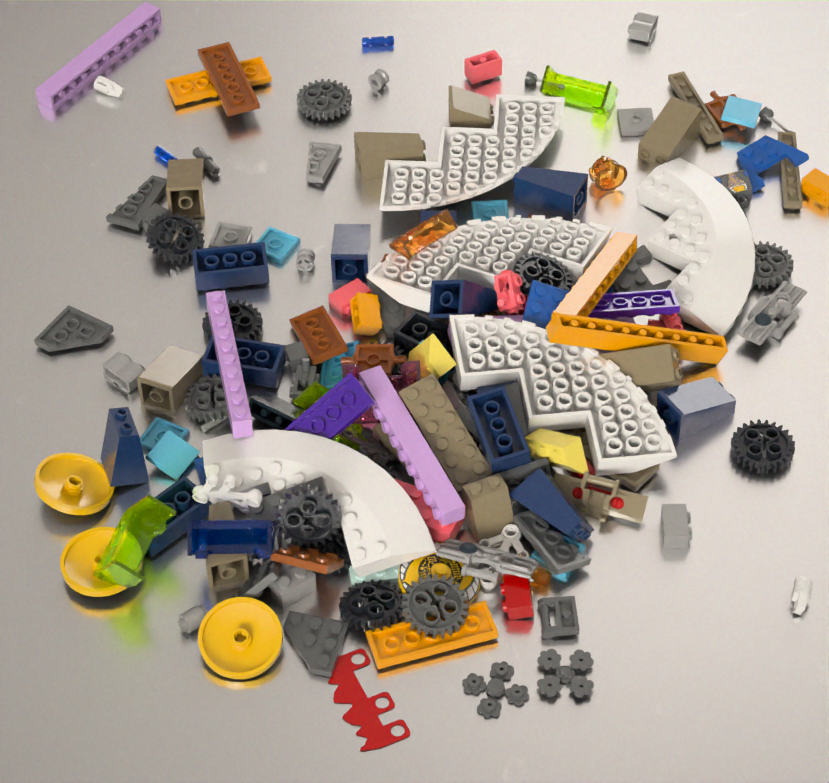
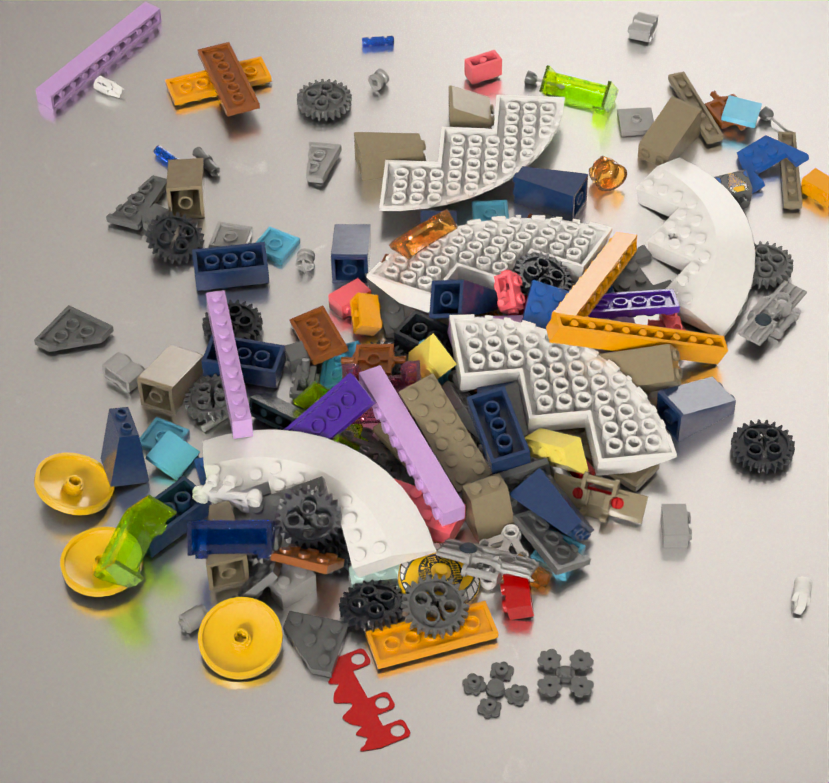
(565, 616): dark grey plate -> none

